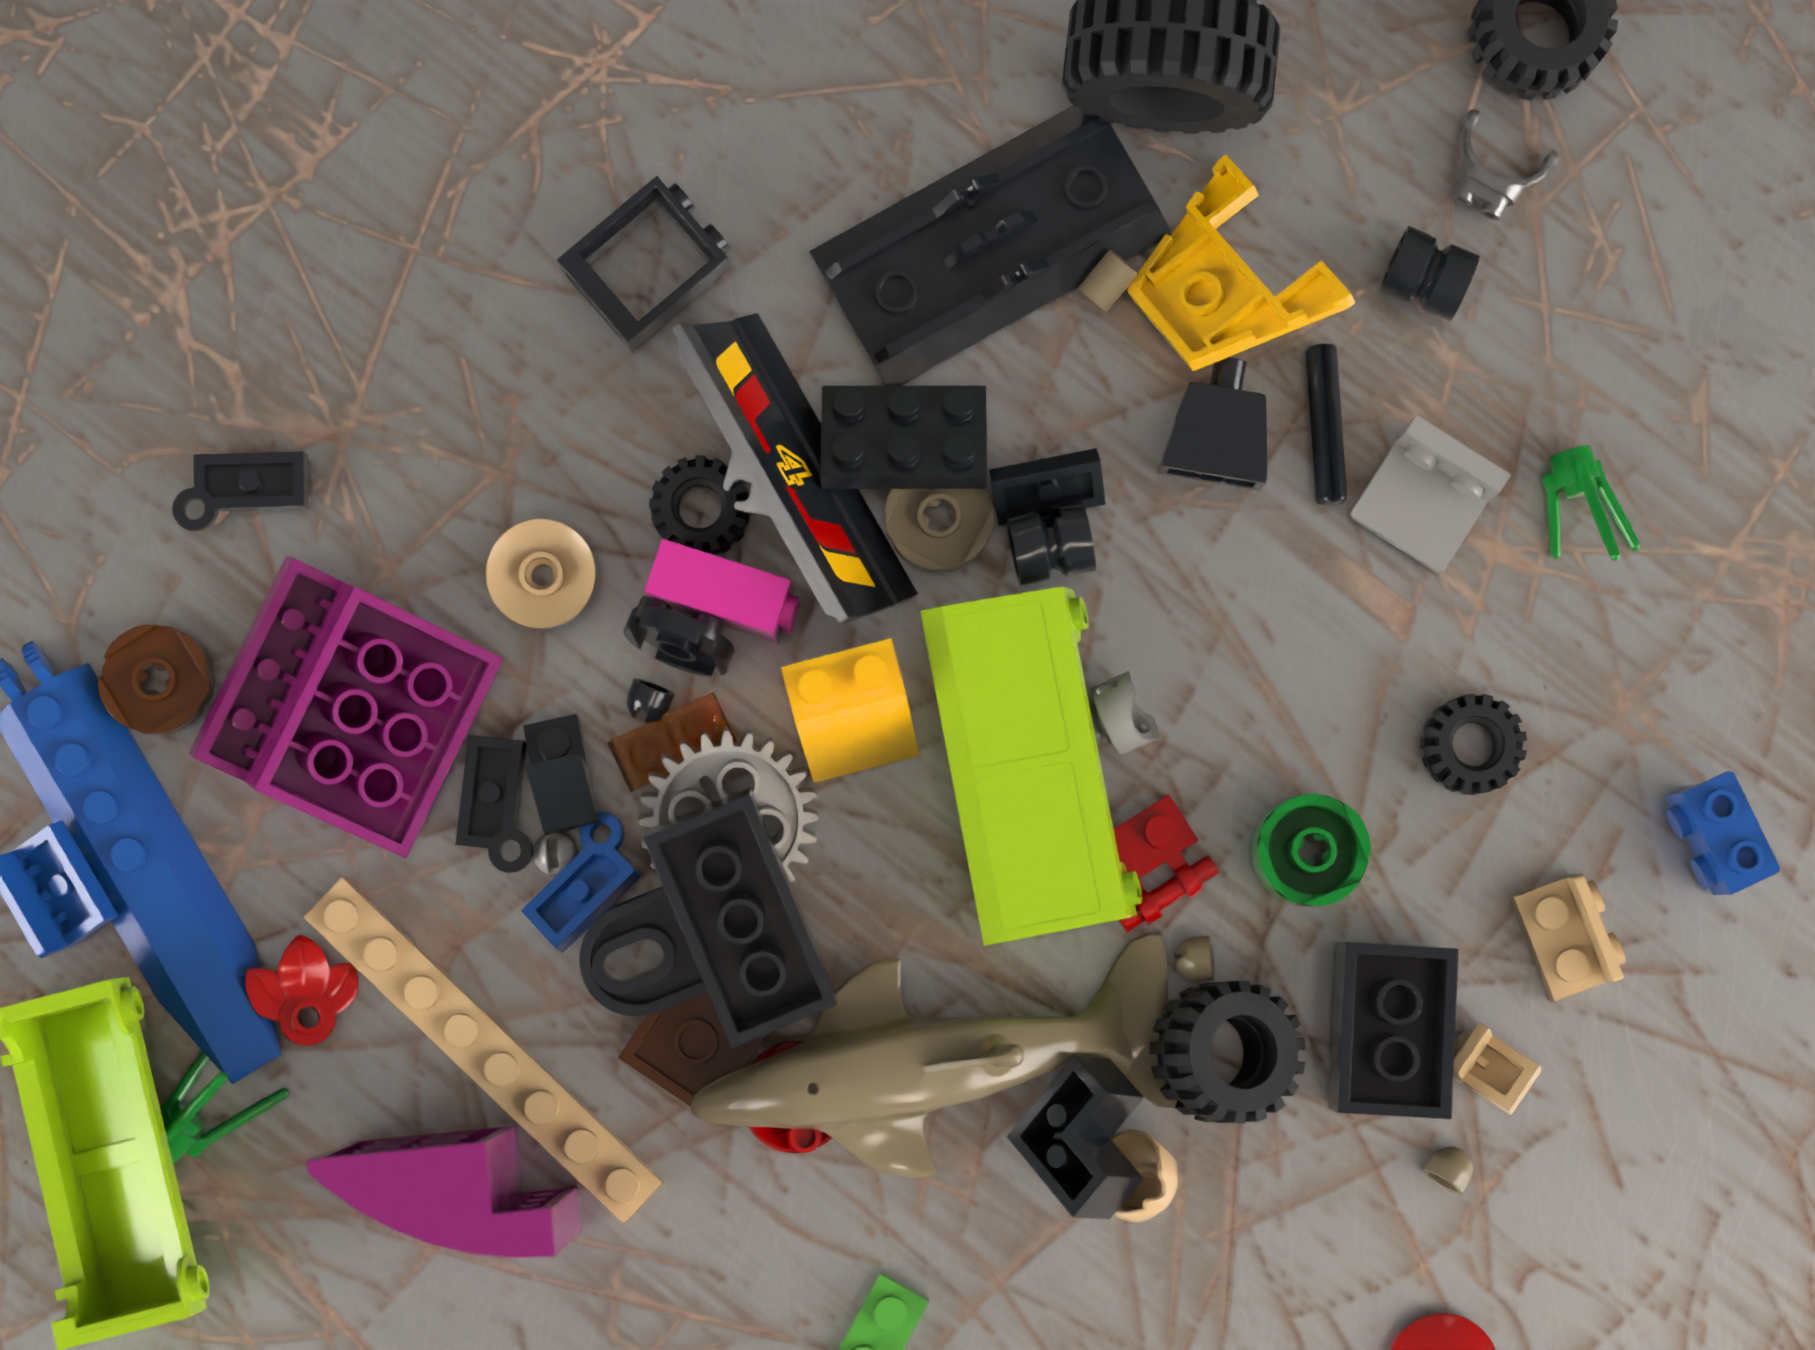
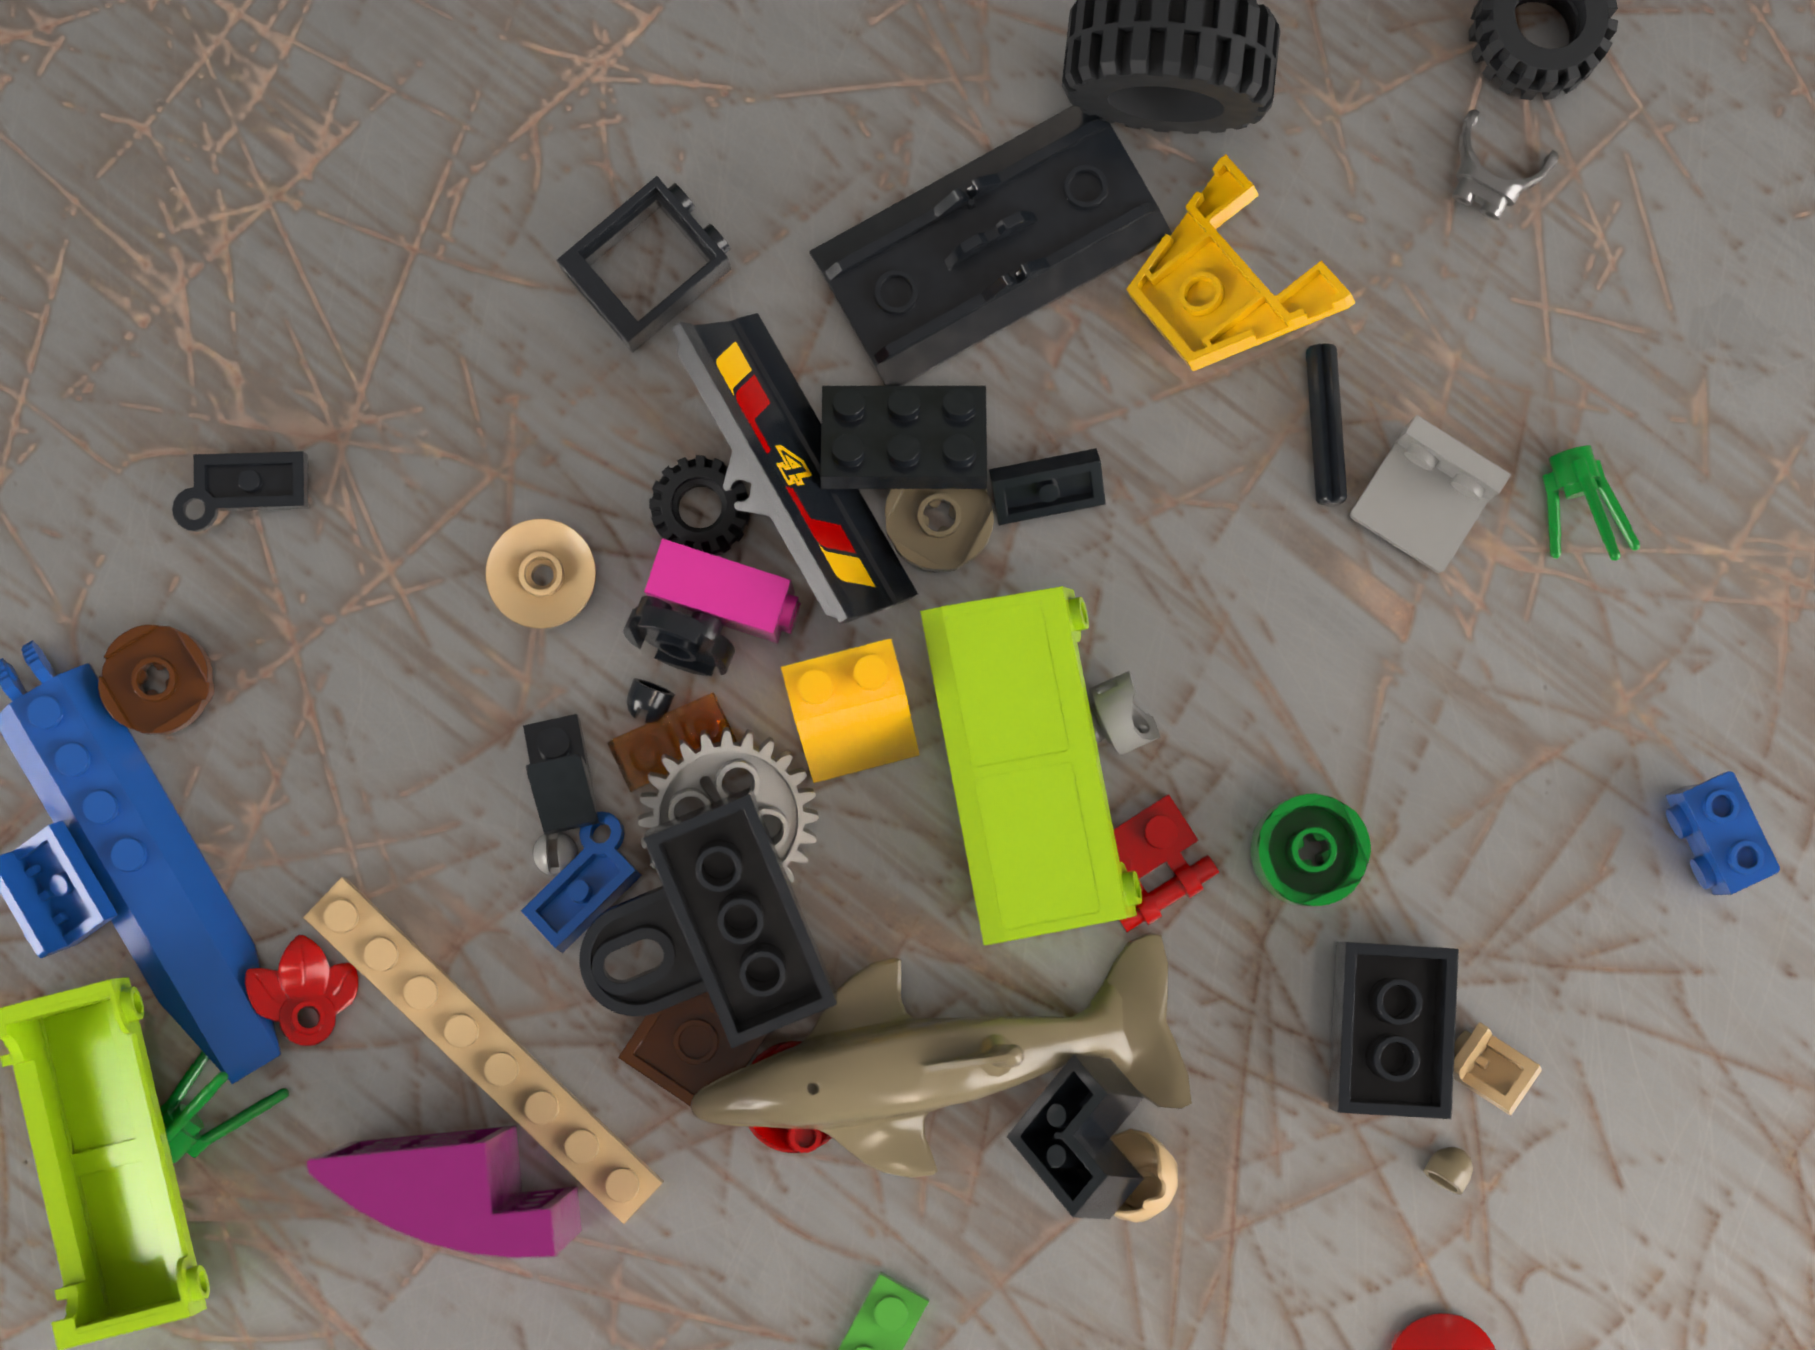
(345, 707): magenta slope -> none
(493, 799): black hinge -> none
(1051, 543): black wheel -> none
(1108, 280): dark tan hinge -> none
(1196, 959): dark tan hinge -> none
(1219, 431): black torso -> none
(1267, 1044): black tyre -> none
(1427, 272): black wheel -> none
(1506, 737): black tyre -> none
(1569, 936): tan bracket -> none

